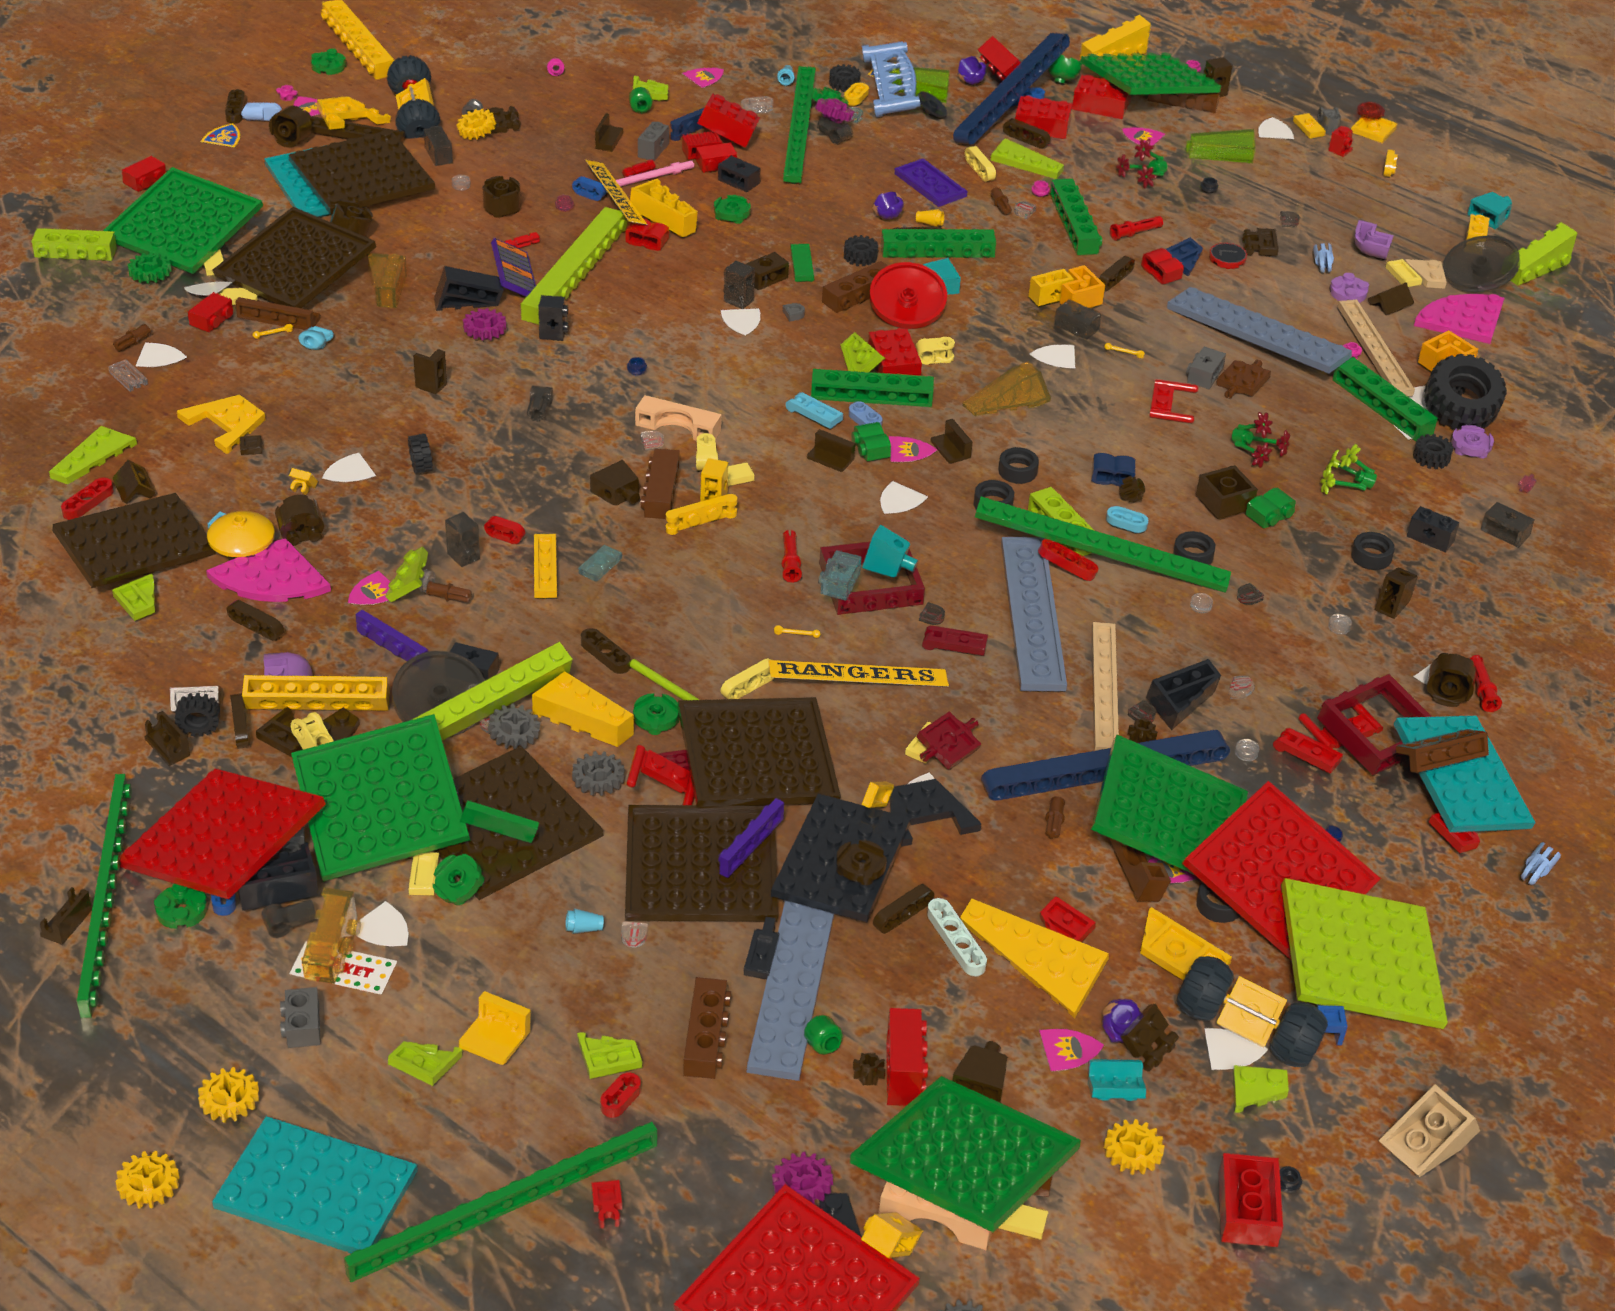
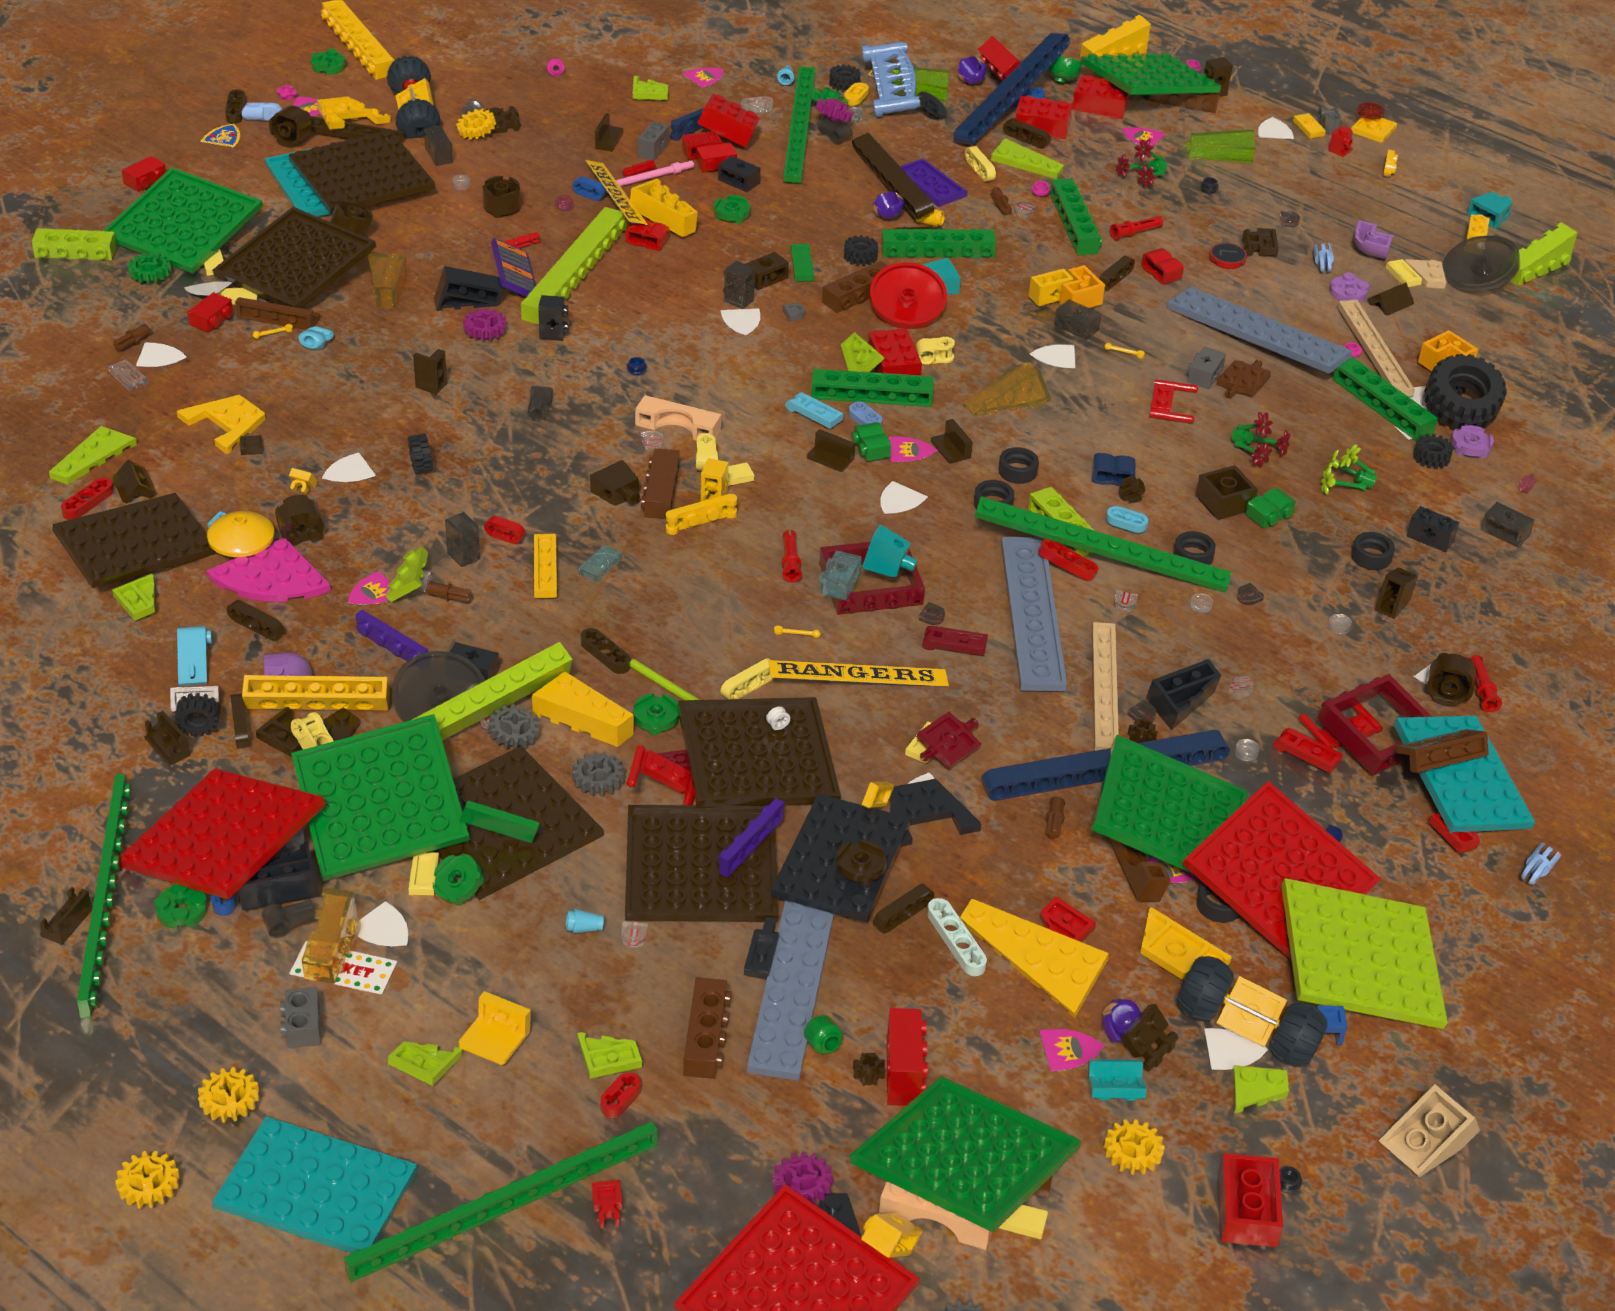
(192, 654): none -> medium azure door
(640, 100): green head -> none
(778, 718): none -> white bush
(893, 175): none -> dark brown beam
(983, 1070): dark brown torso -> none
(1125, 601): none -> clear tile
(1187, 253): dark blue wing -> none
(1464, 315): dark pink plate -> none

